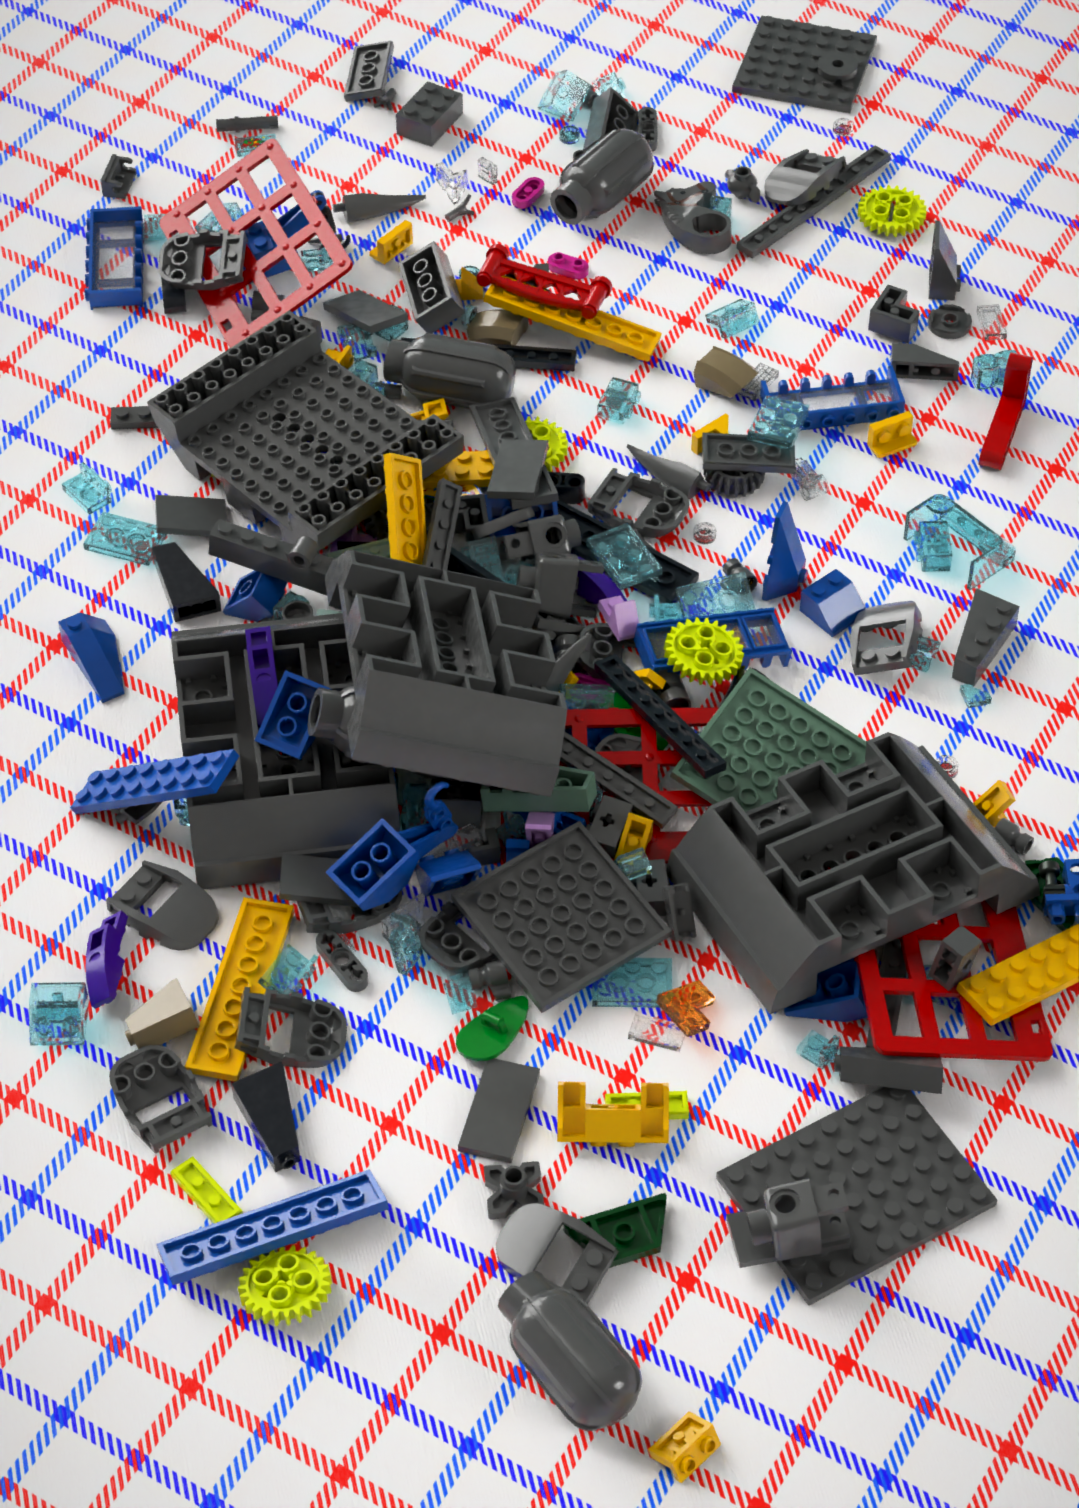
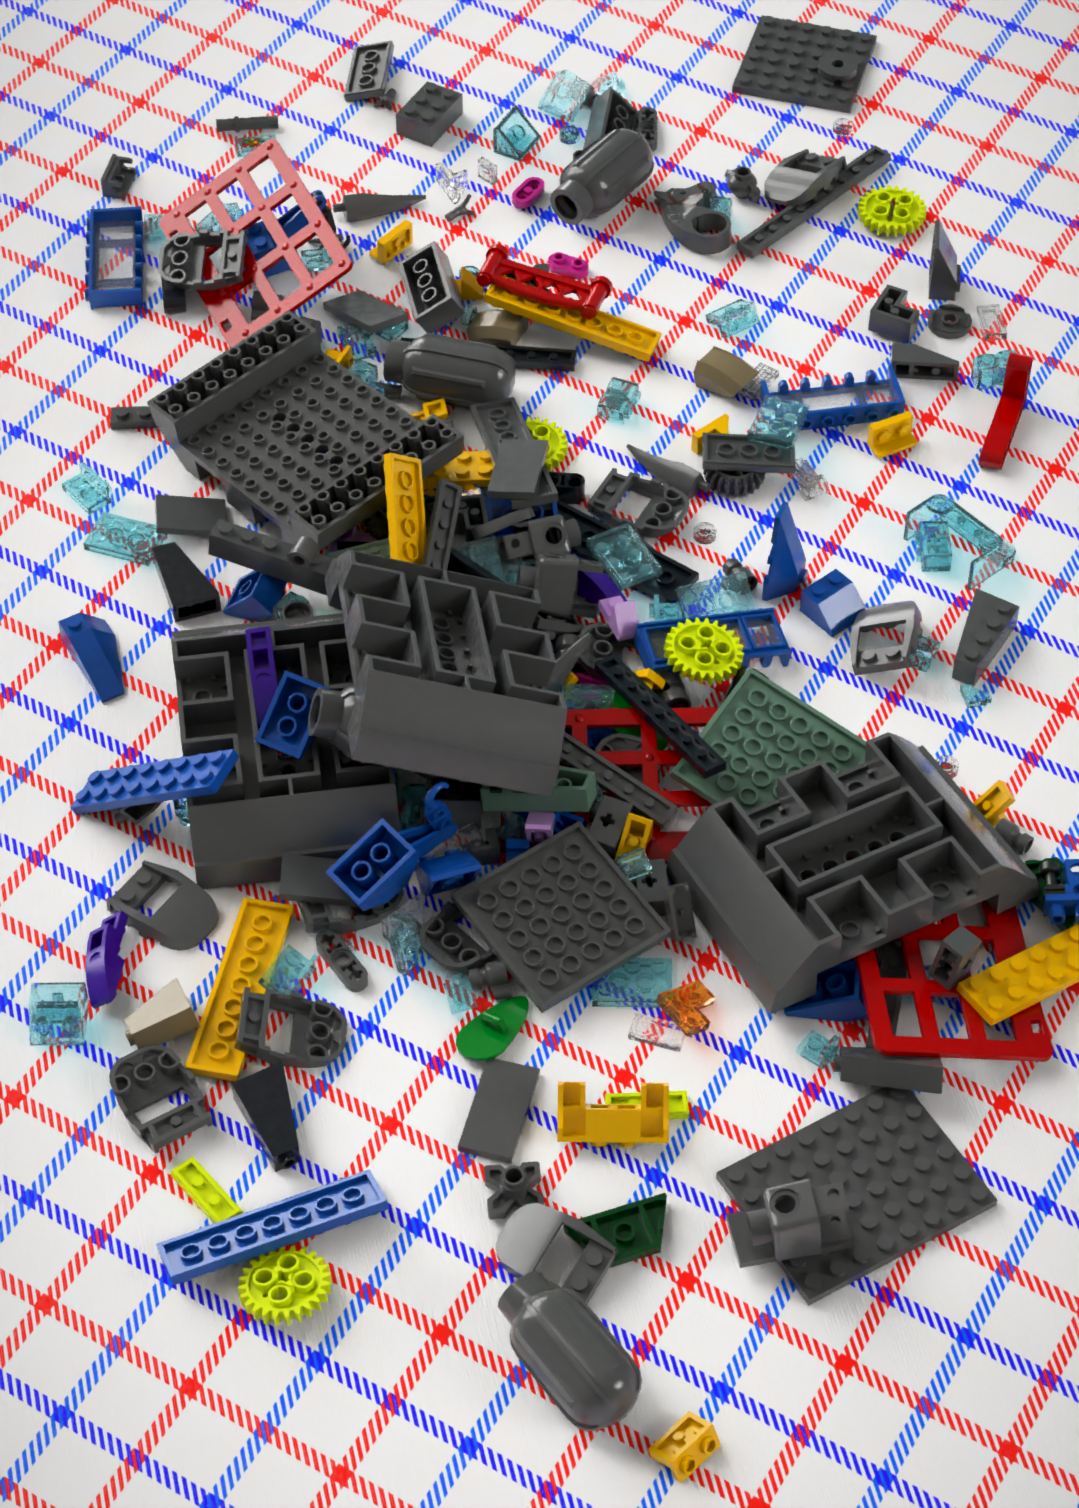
(514, 135): none -> clear light blue slope

